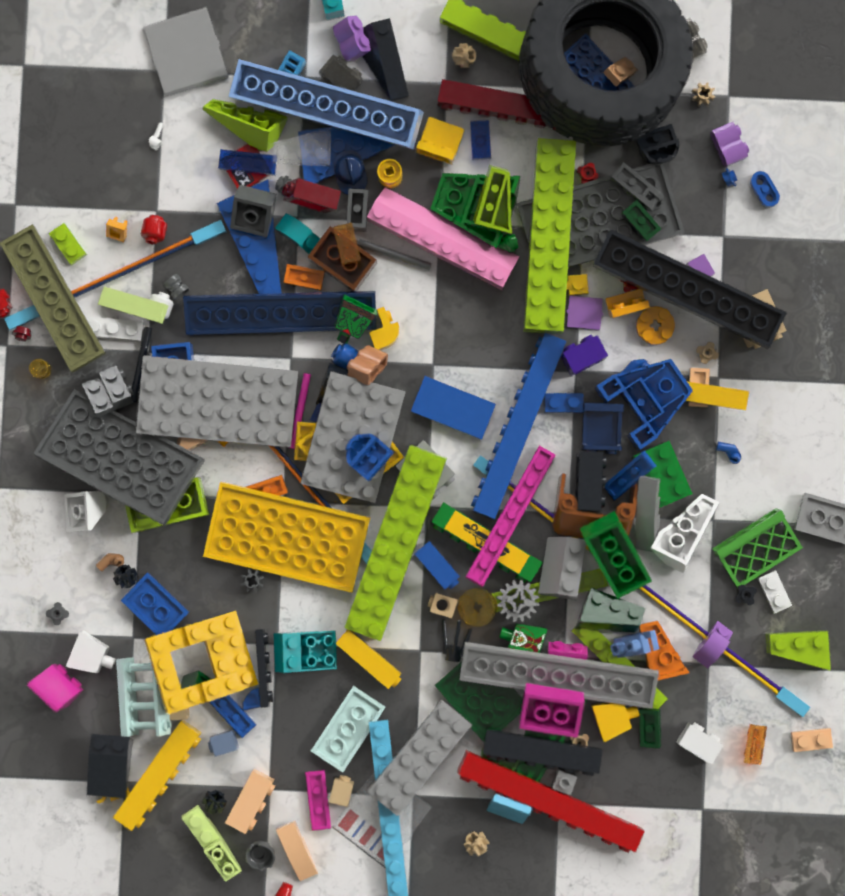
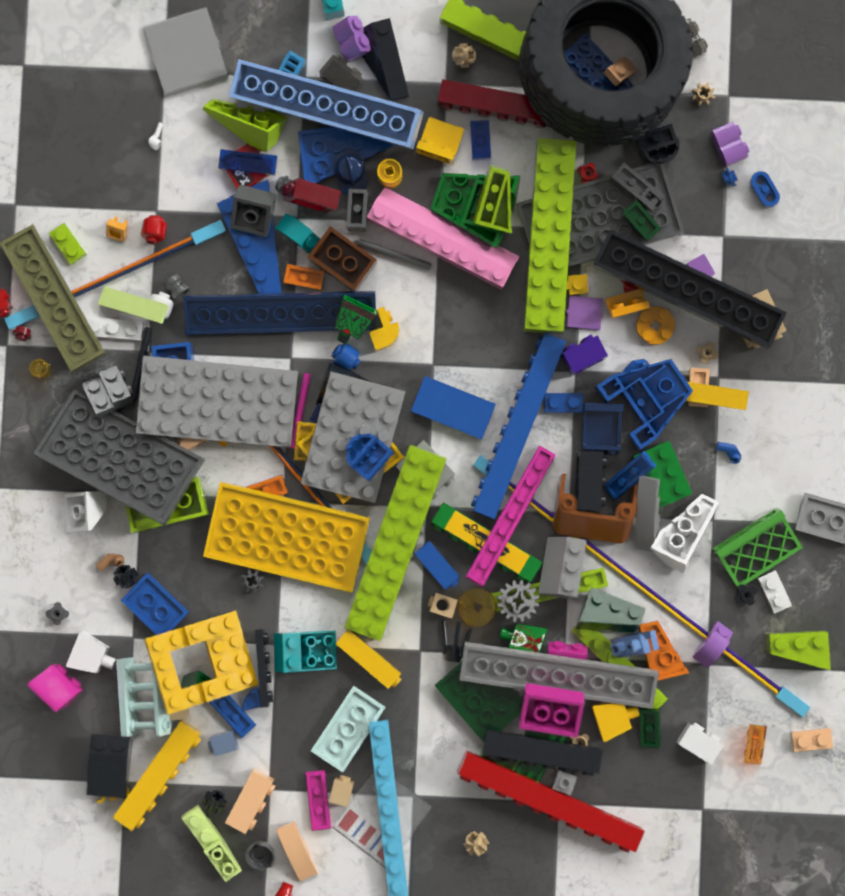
(305, 149): clear wing -> none
(347, 243): clear orange plate -> none
(367, 364): nougat brick -> none
(419, 757): light grey plate -> none
(509, 243): green plate -> none
(509, 809): medium azure tile -> none
(615, 554): green brick -> none

